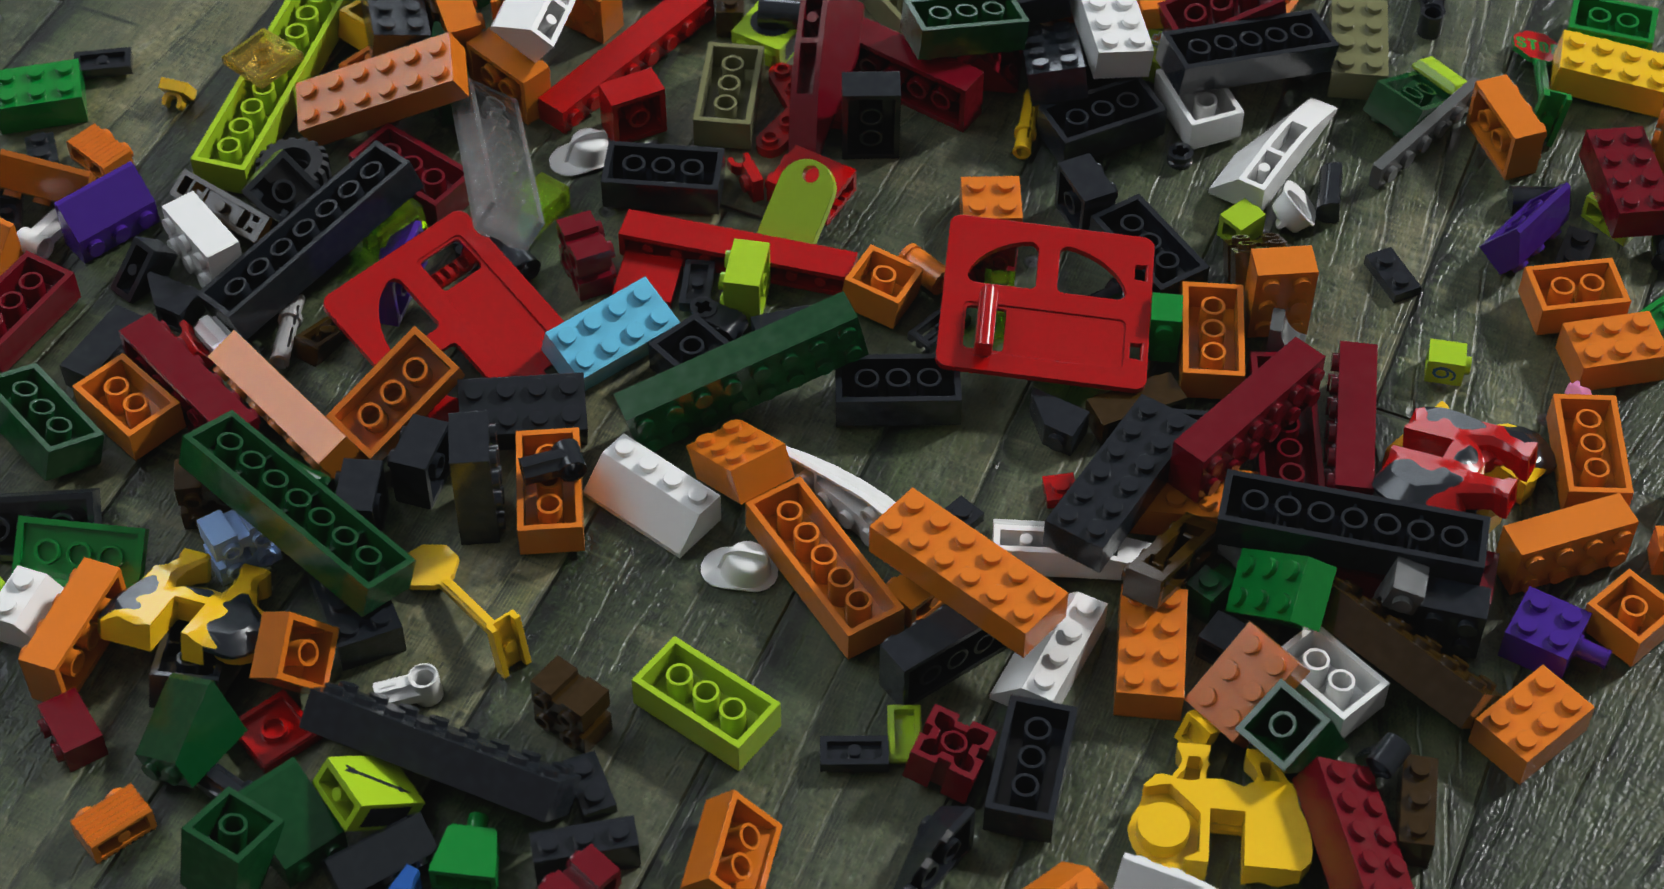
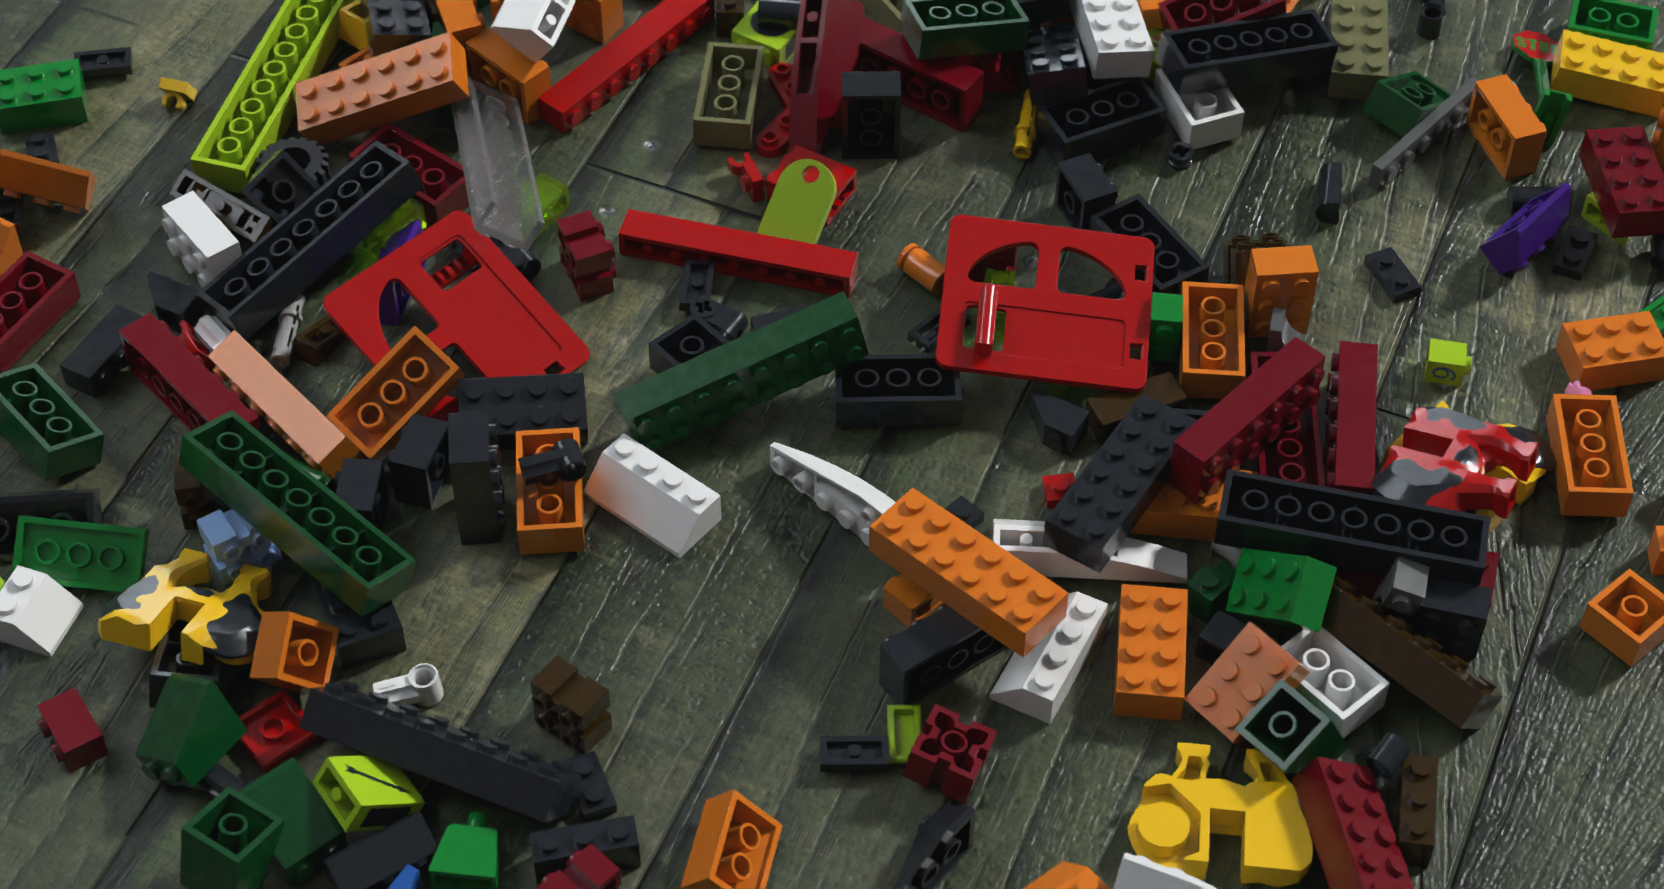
(42, 236): white piece -> none
(68, 637): orange brick -> none
(98, 150): orange brick -> none
(106, 212): dark purple slope -> none
(113, 822): orange brick -> none
(129, 406): orange brick -> none
(141, 258): black slope -> none
(262, 58): clear yellow tile -> none
(436, 570): yellow piece -> none
(582, 154): white piece -> none
(609, 333): medium azure brick -> none
(633, 106): red brick -> none
(661, 272): red tile -> none
(663, 177): black brick -> none
(706, 703): lime brick -> none
(740, 461): orange brick -> none
(740, 568): white piece -> none
(746, 277): lime brick -> none
(824, 567): orange brick -> none
(882, 286): orange brick -> none
(991, 197): orange brick -> none
(1030, 768): black brick -> none
(1169, 560): dark brown brick -> none
(1196, 729): yellow tile -> none
(1241, 219): lime brick -> none
(1270, 159): white wedge -> none
(1293, 208): white piece -> none
(1439, 74): lime tile -> none
(1531, 724): orange brick -> none
(1550, 635): dark purple brick -> none
(1565, 543): orange brick -> none
(1572, 293): orange brick -> none

